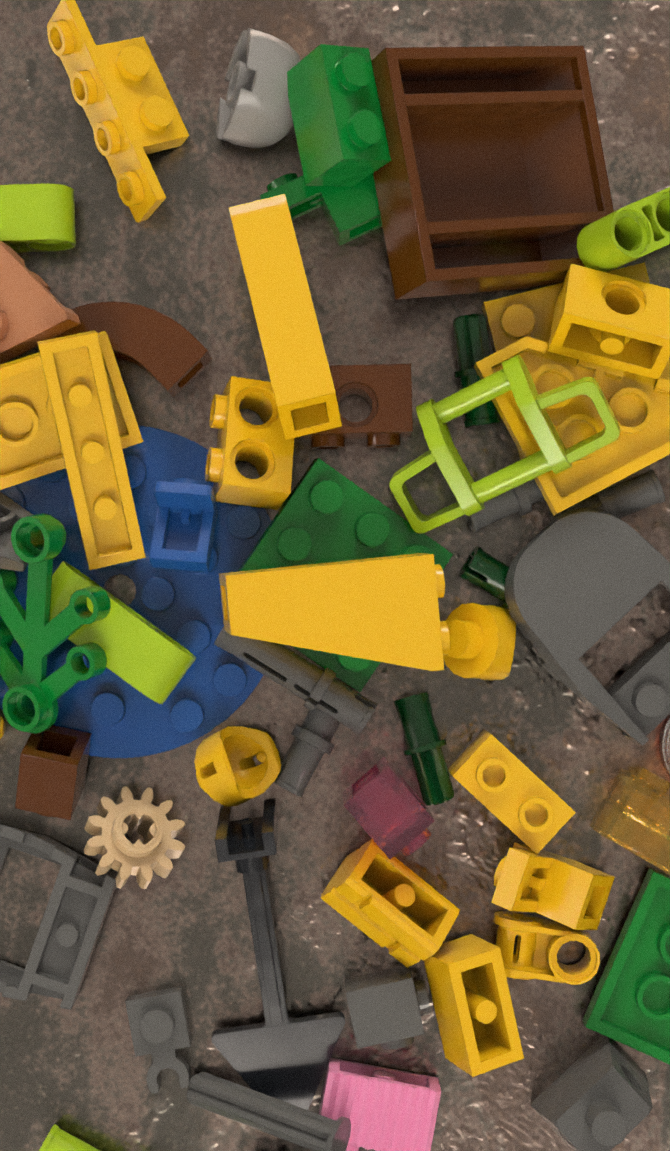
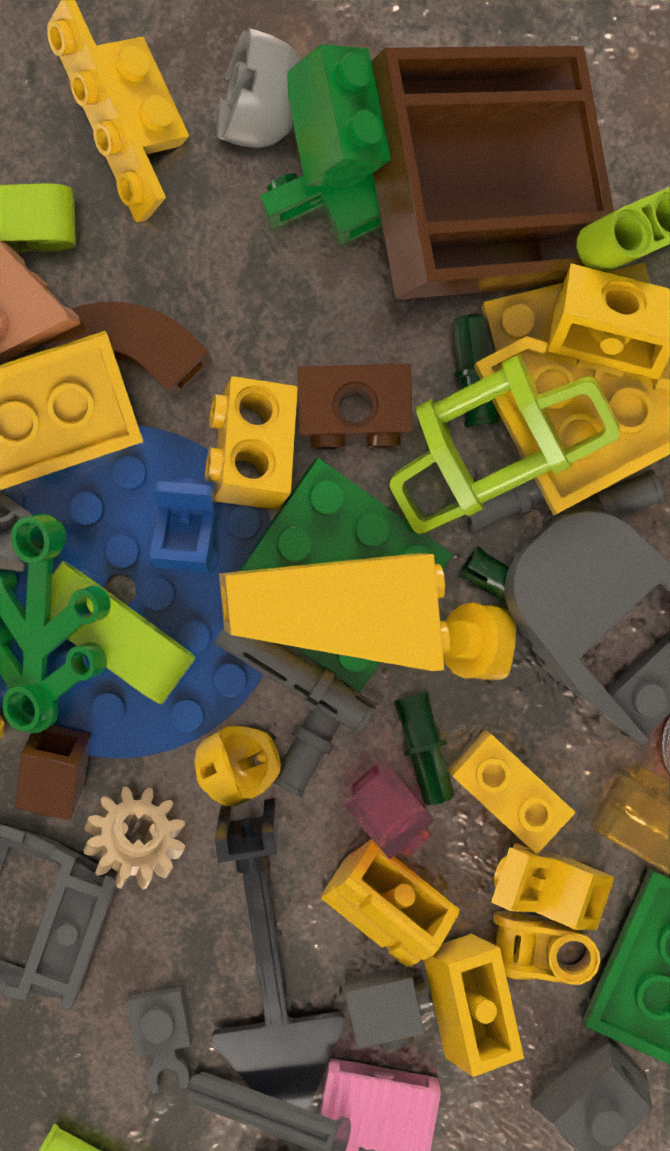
(91, 449): yellow plate -> none
(285, 317): yellow slope -> none

